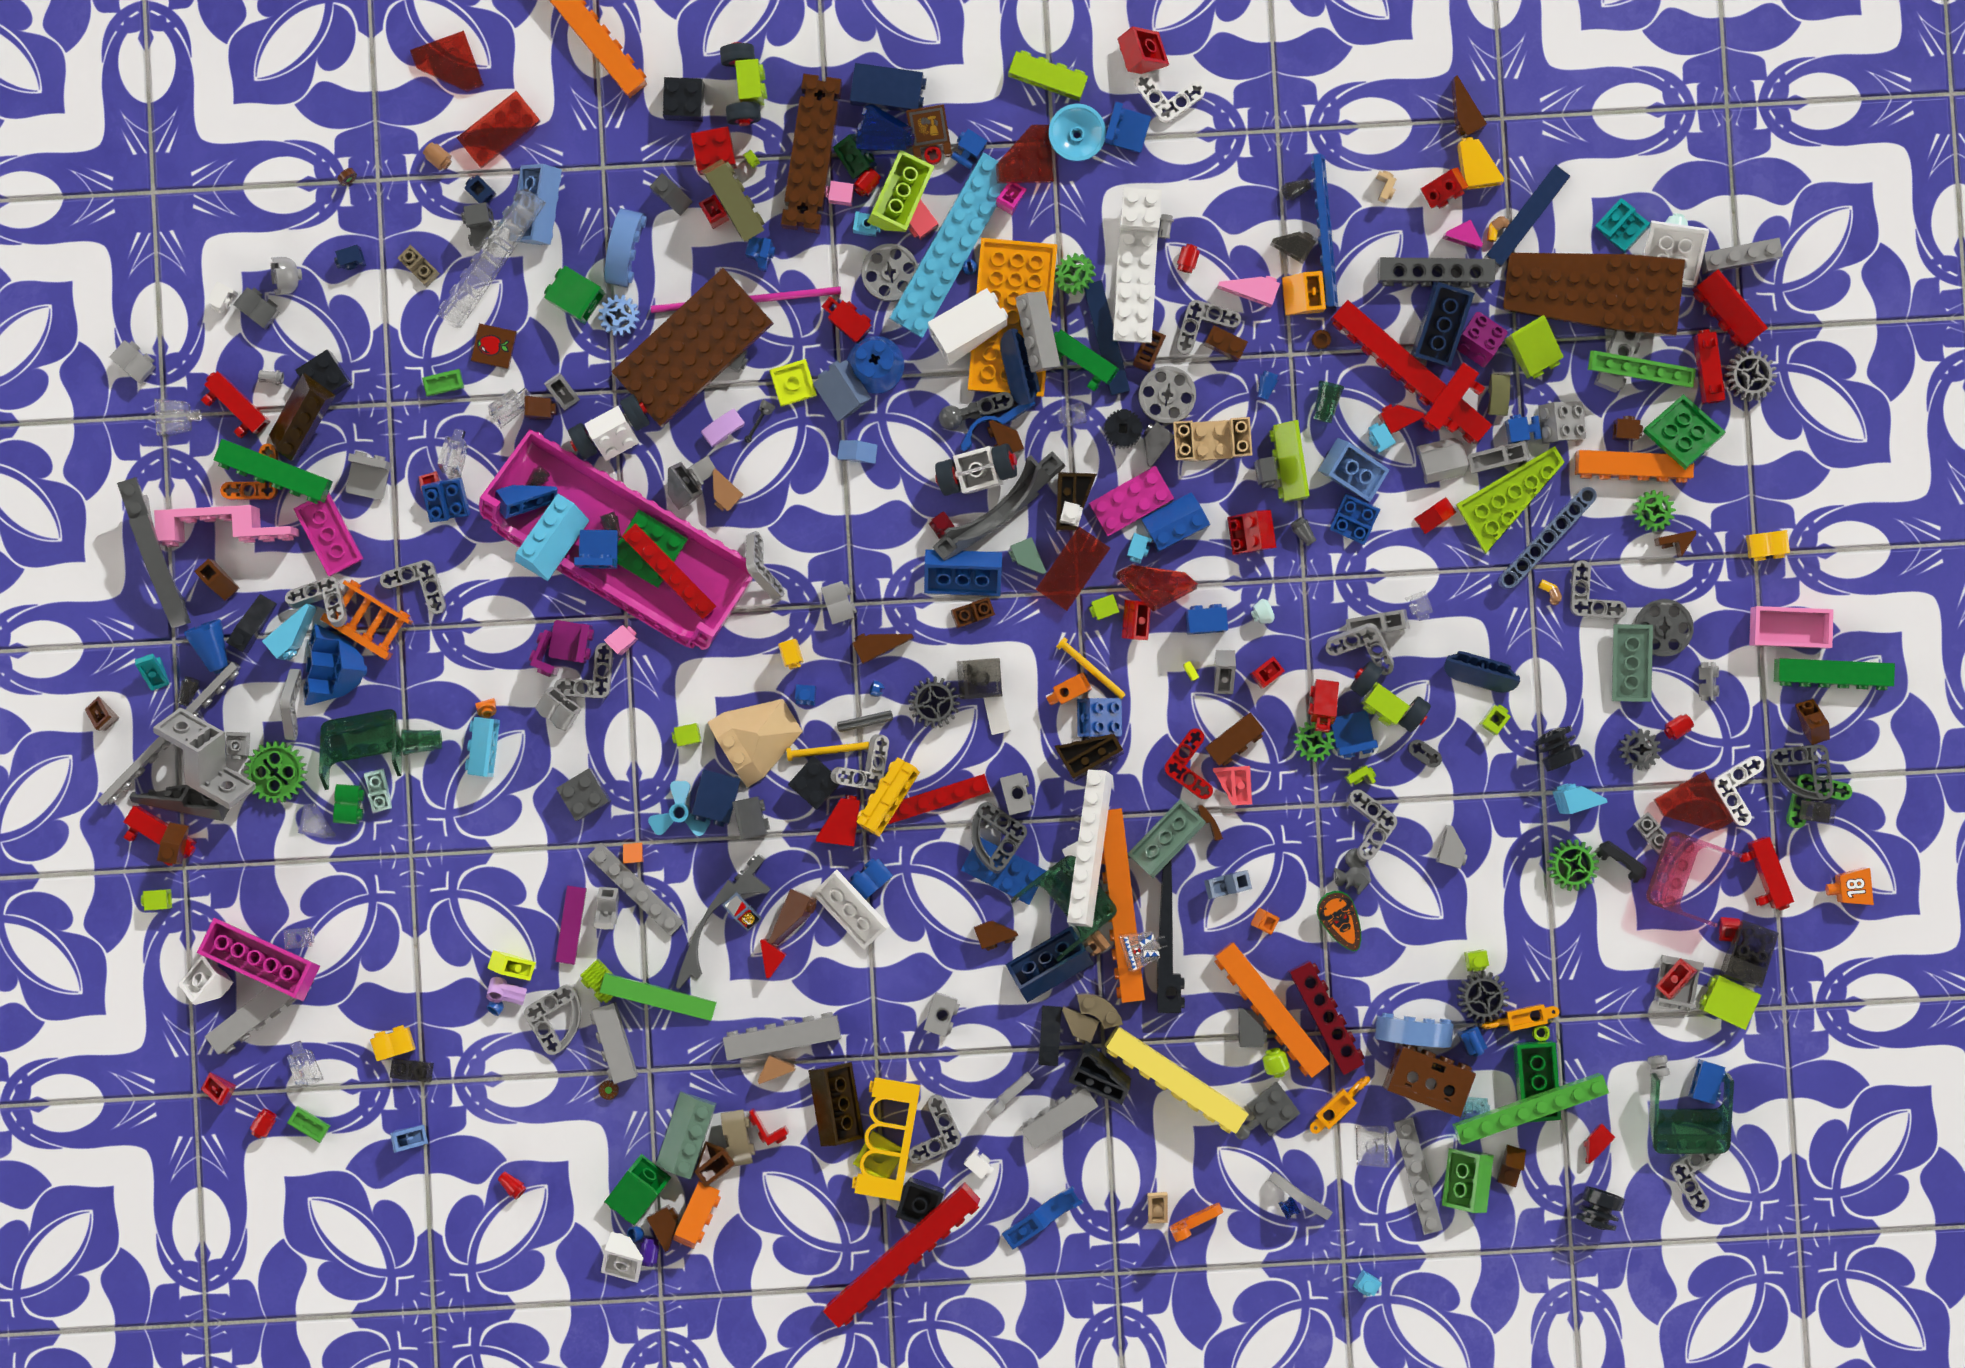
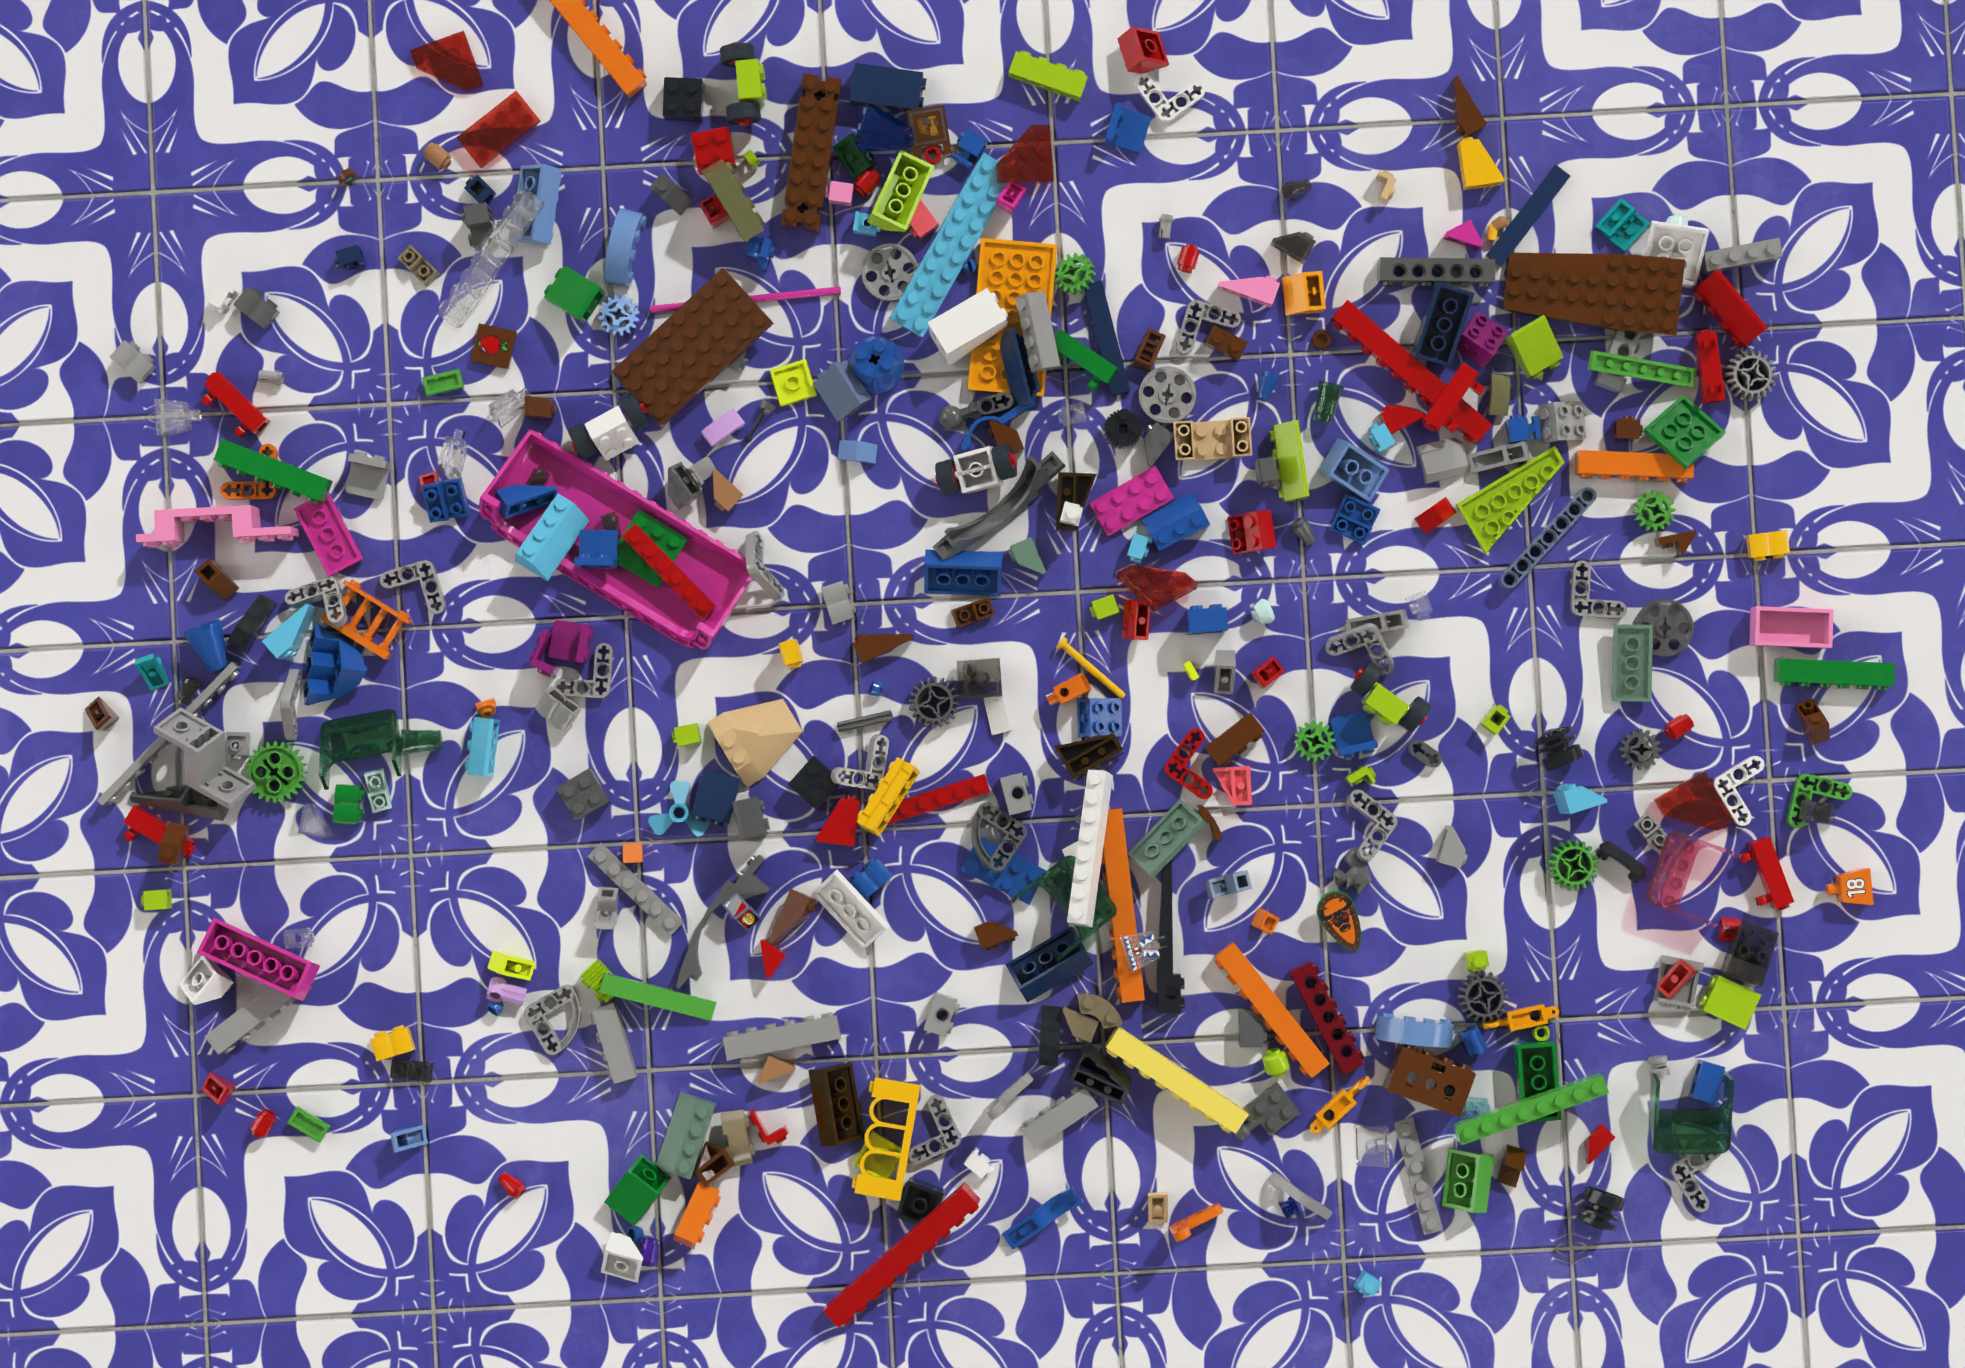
(144, 532): dark grey slope -> none
(284, 275): light grey cylinder -> none
(300, 417): dark brown slope -> none
(306, 1071): clear torso -> none
(326, 371): black brick -> none
(562, 391): light grey slope -> none
(571, 925): magenta tile -> none
(608, 1090): reddish brown tile -> none
(621, 639): bright pink slope -> none
(664, 1225): reddish brown slope -> none
(805, 694): blue brick -> none
(826, 750): yellow bar -> none
(847, 319): red brick -> none
(940, 524): dark red brick -> none
(1073, 568): clear red plate -> none
(1077, 119): medium azure dish -> none
(1097, 943): medium nougat tile -> none
(1136, 265): white bracket -> none
(1324, 224): blue plate -> none
(1324, 704): red brick -> none
(1444, 188): red brick -> none
(1481, 672): dark blue brick -> none
(1555, 595): arm -> none
(1709, 688): light grey hinge -> none
(1809, 758): dark grey beam -> none

